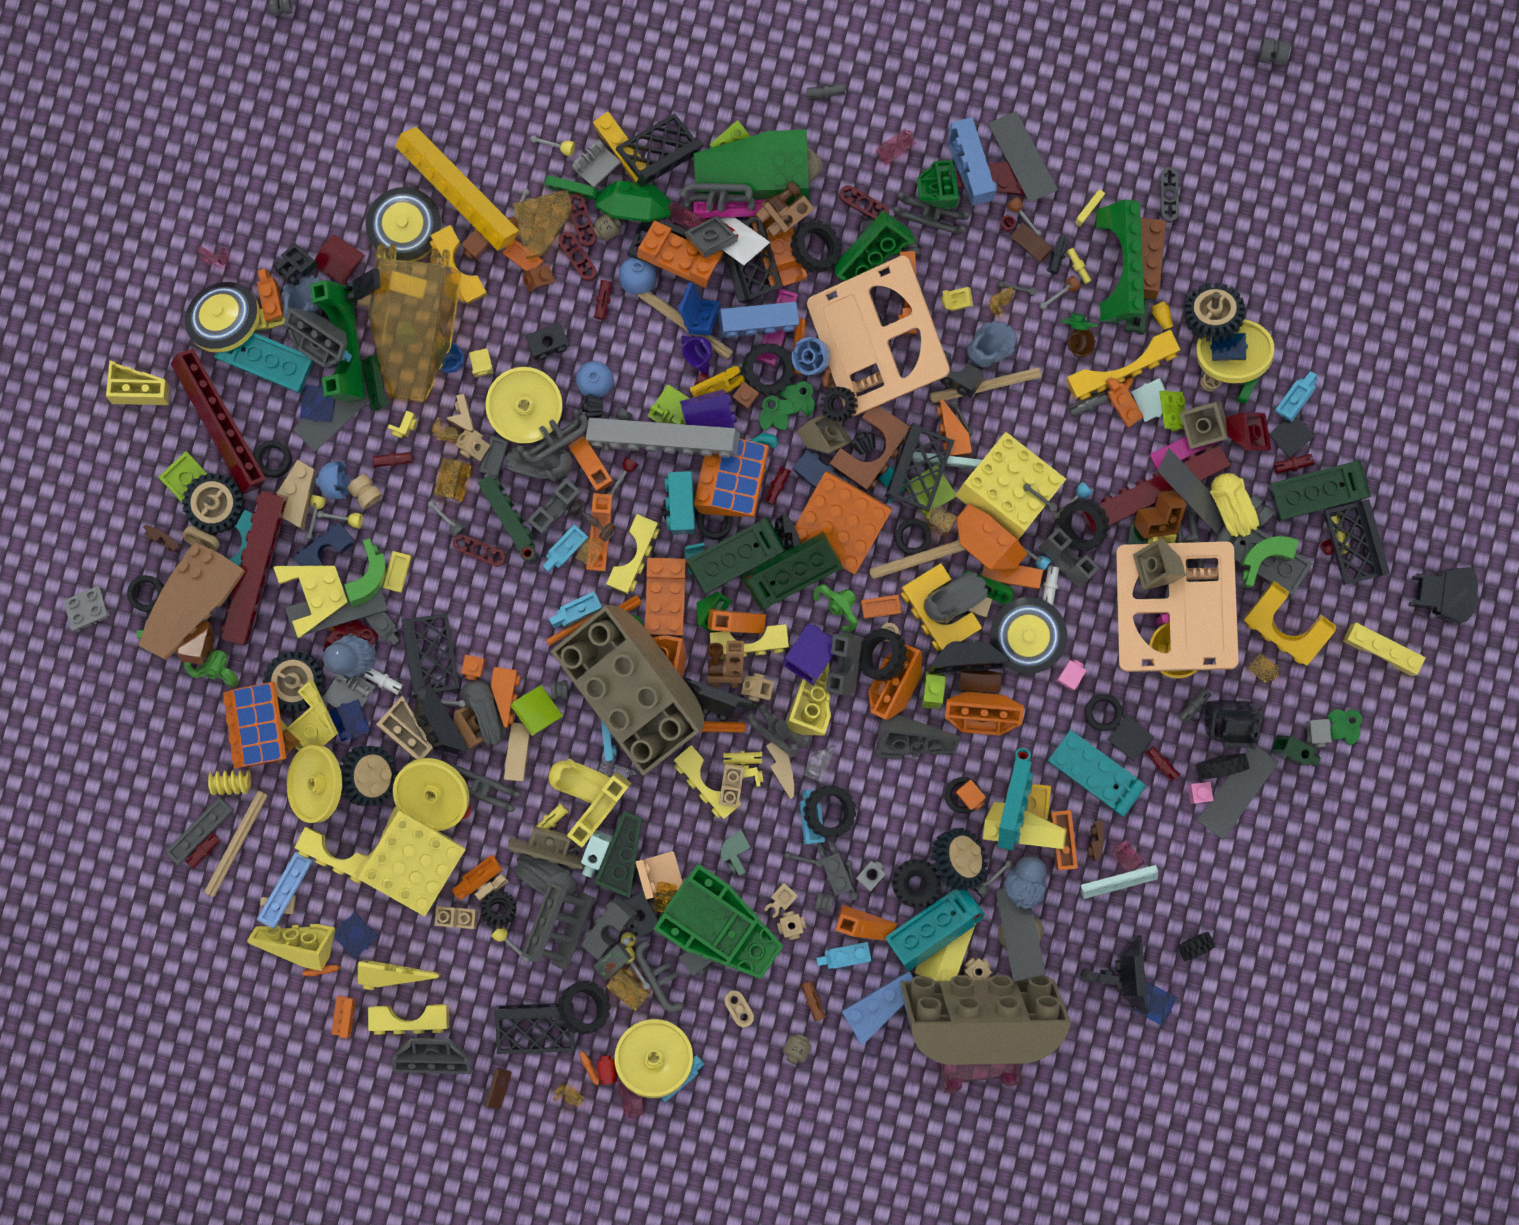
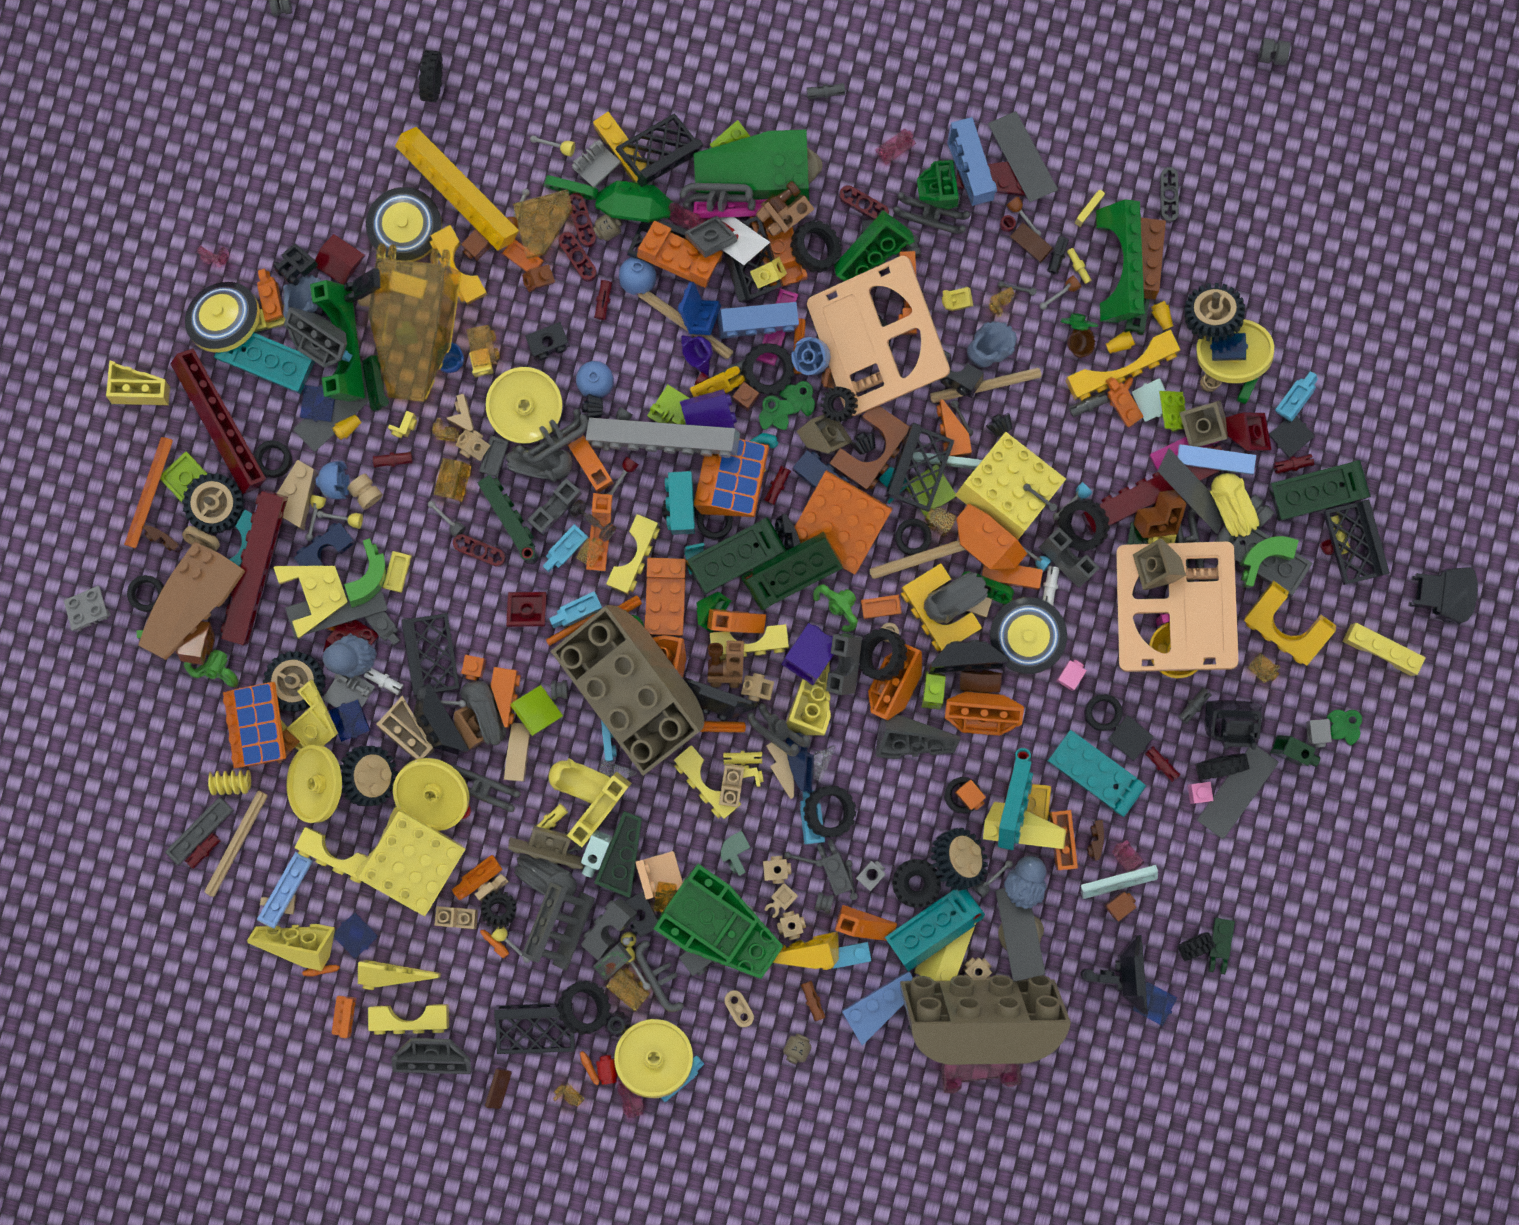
(148, 492): none -> orange tile
(345, 427): none -> yellow cone
(430, 76): none -> black tyre
(482, 346): none -> clear yellow bracket
(499, 948): none -> orange piece
(526, 609): none -> dark red slope
(611, 1029): none -> black piece
(768, 273): none -> light yellow bracket
(769, 873): none -> tan brick
(801, 766): none -> dark blue slope
(815, 954): none -> yellow wedge
(1000, 424): none -> black piece
(1121, 342): none -> yellow cone
(1121, 905): none -> dark orange brick
(1217, 459): none -> light blue tile
(1222, 937): none -> dark green hinge

